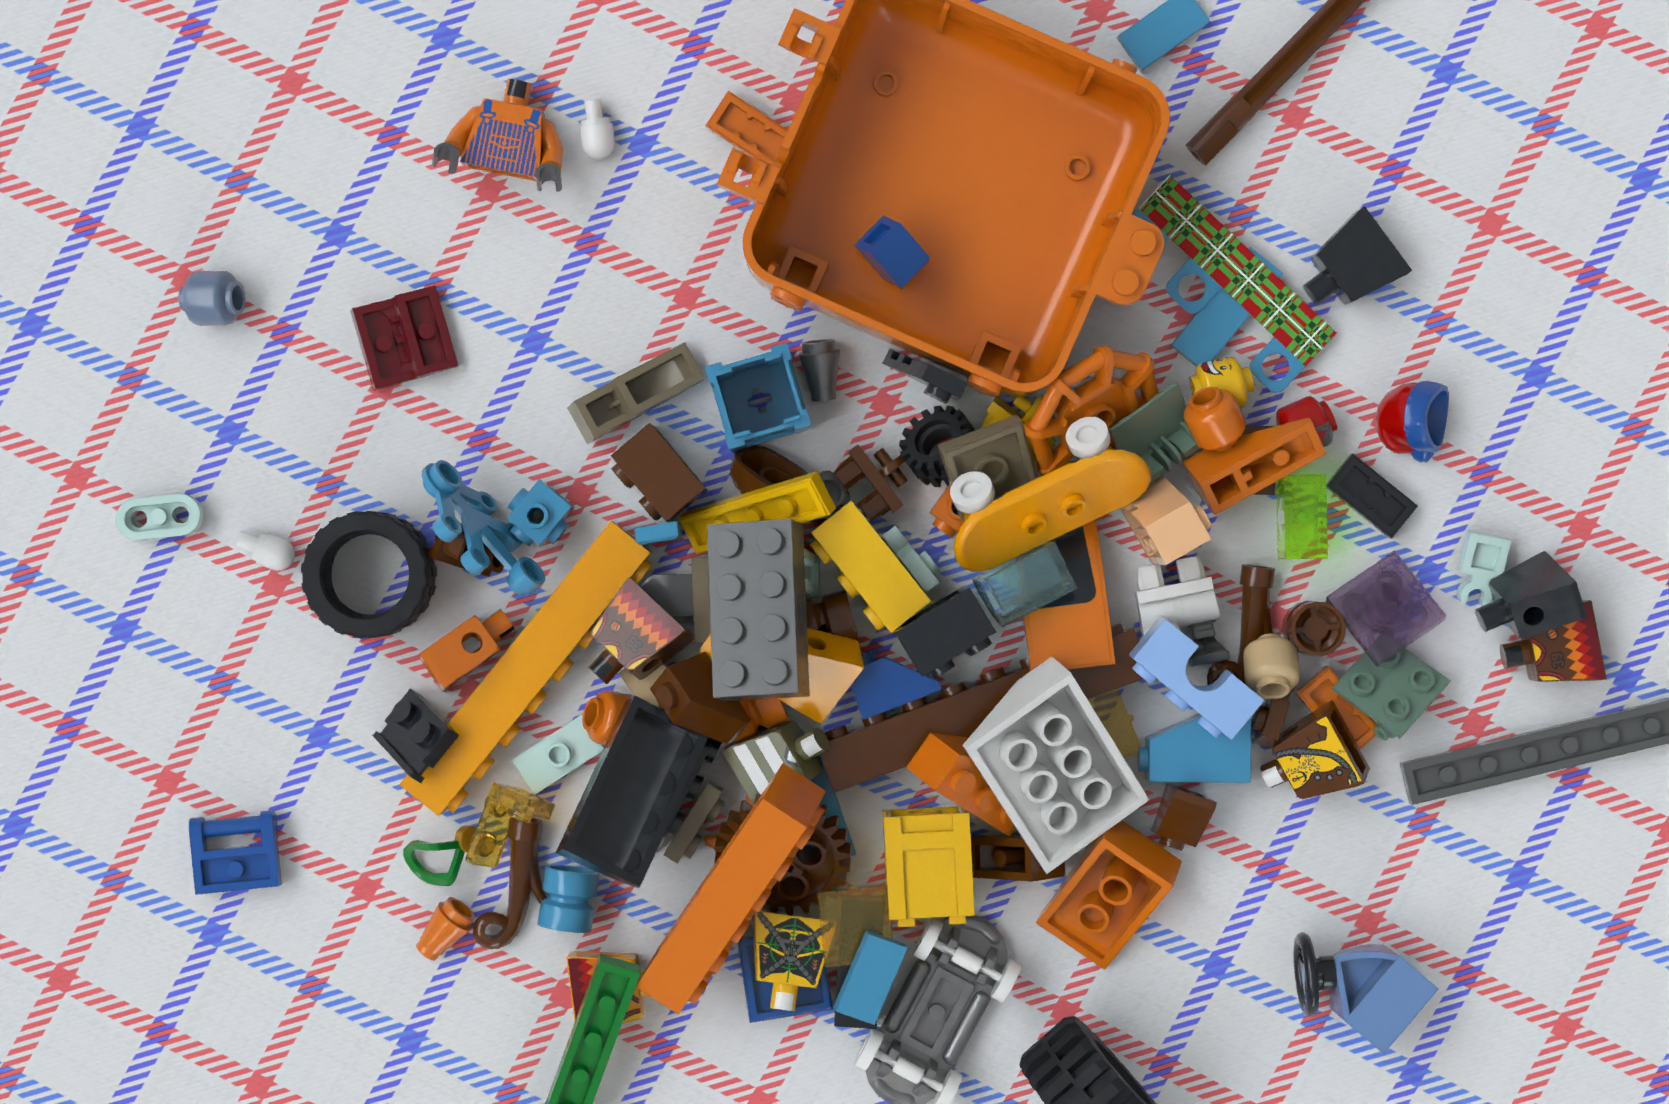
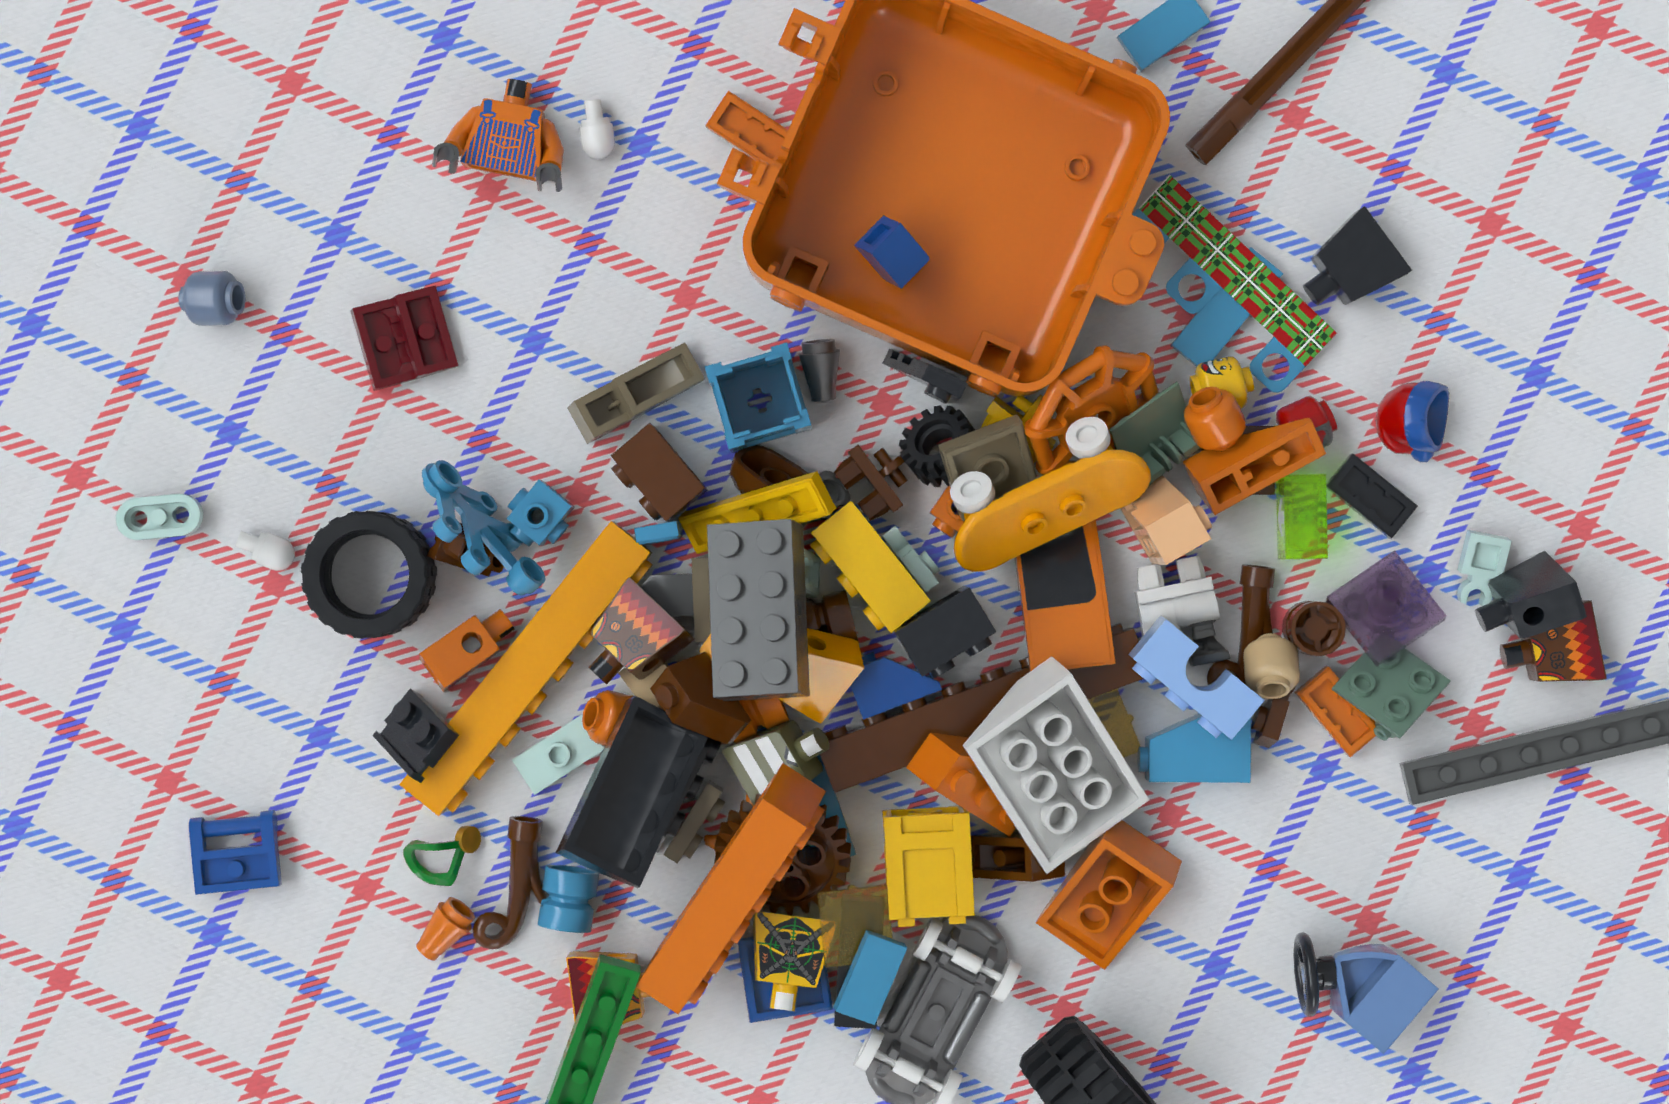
(492, 828): clear yellow bracket -> none
(1024, 583): clear light blue brick -> none
(1182, 817): reddish brown slope -> none
(1317, 756): torso -> none

